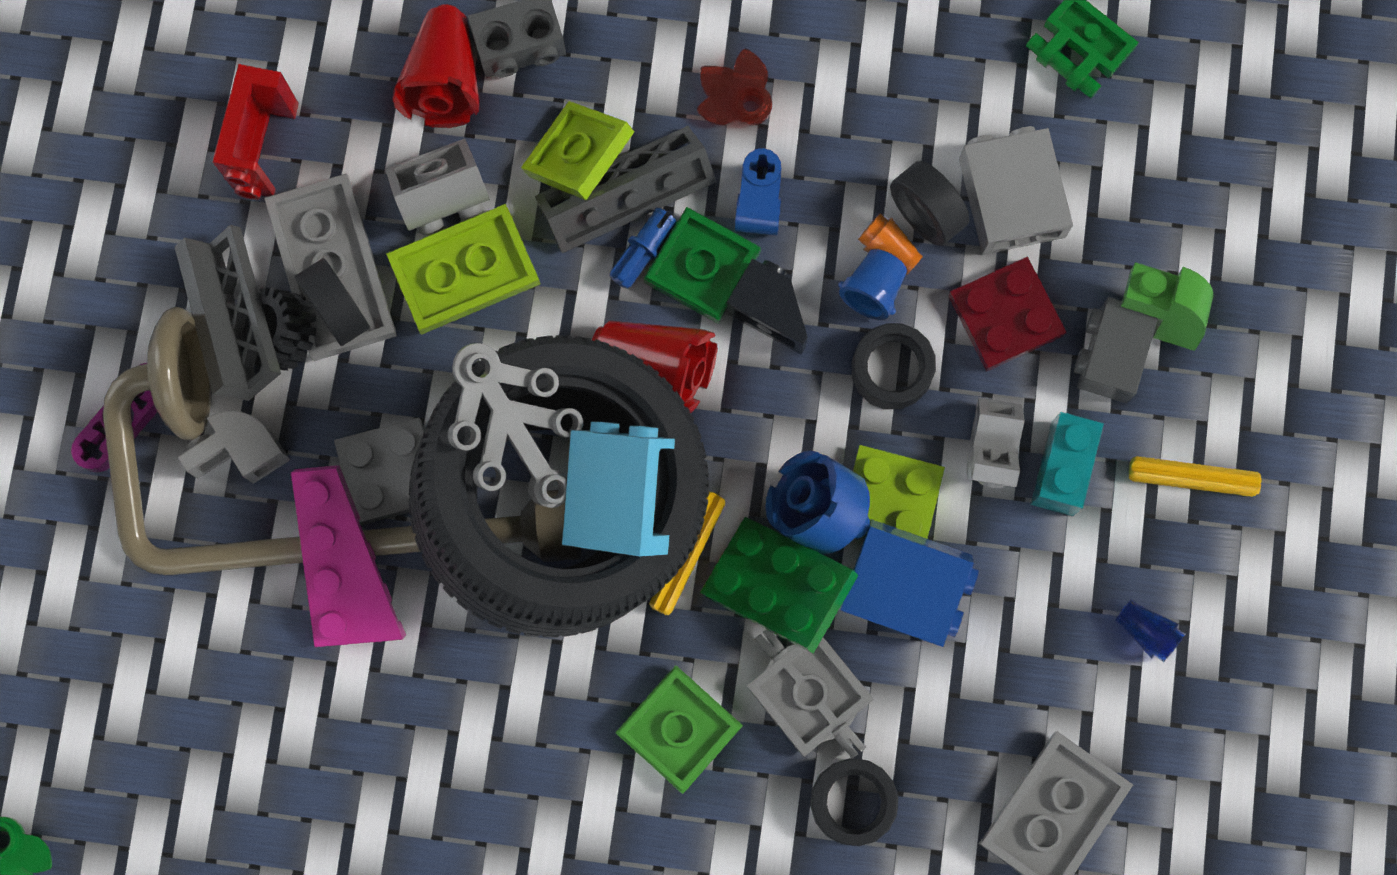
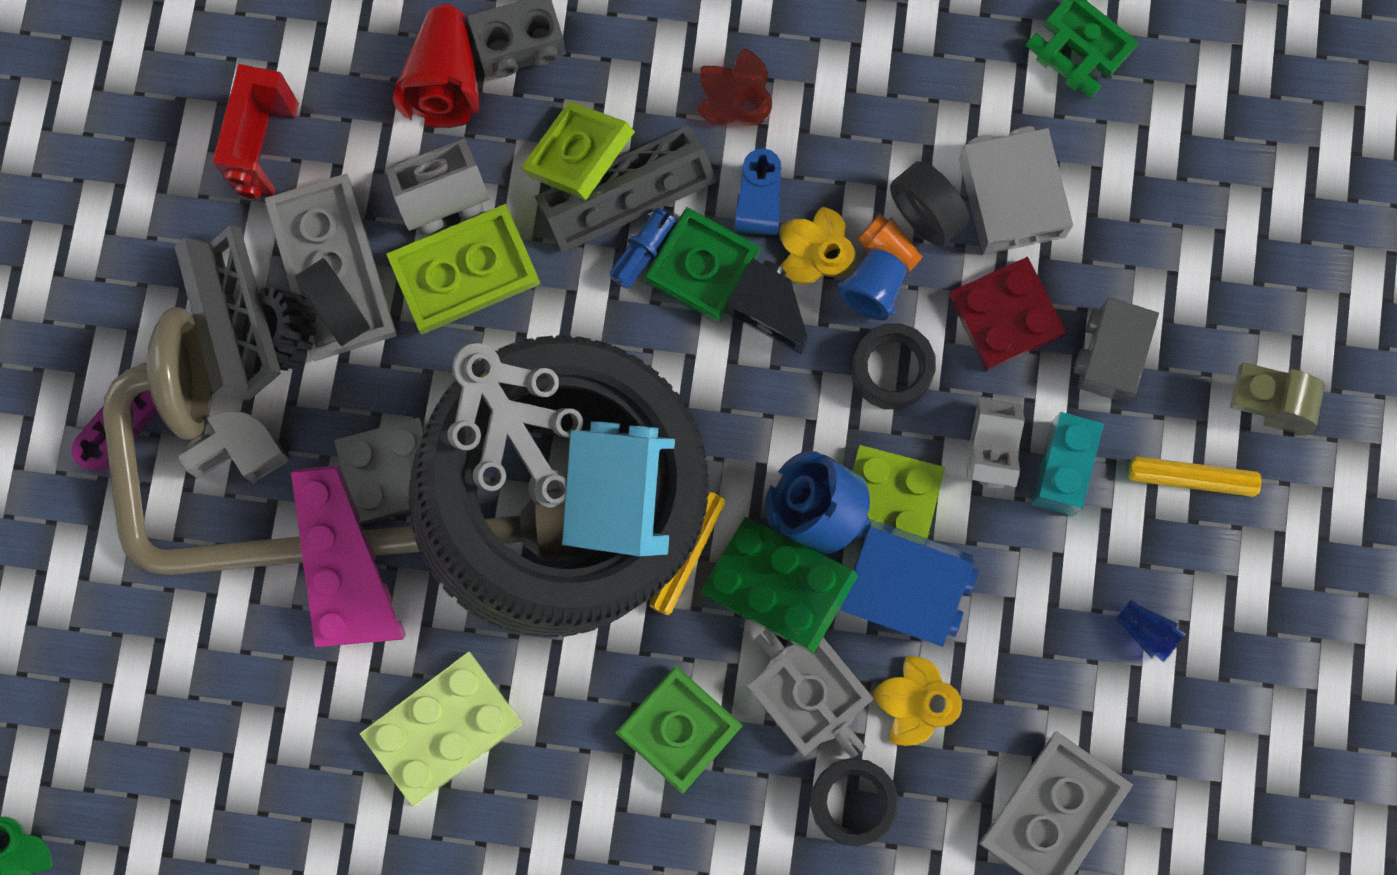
(441, 729): none -> yellowish green plate
(677, 353): red cone -> none
(810, 244): none -> yellow plate
(910, 702): none -> yellow plate
(1178, 302): bright green brick -> none
(1285, 399): none -> olive brick

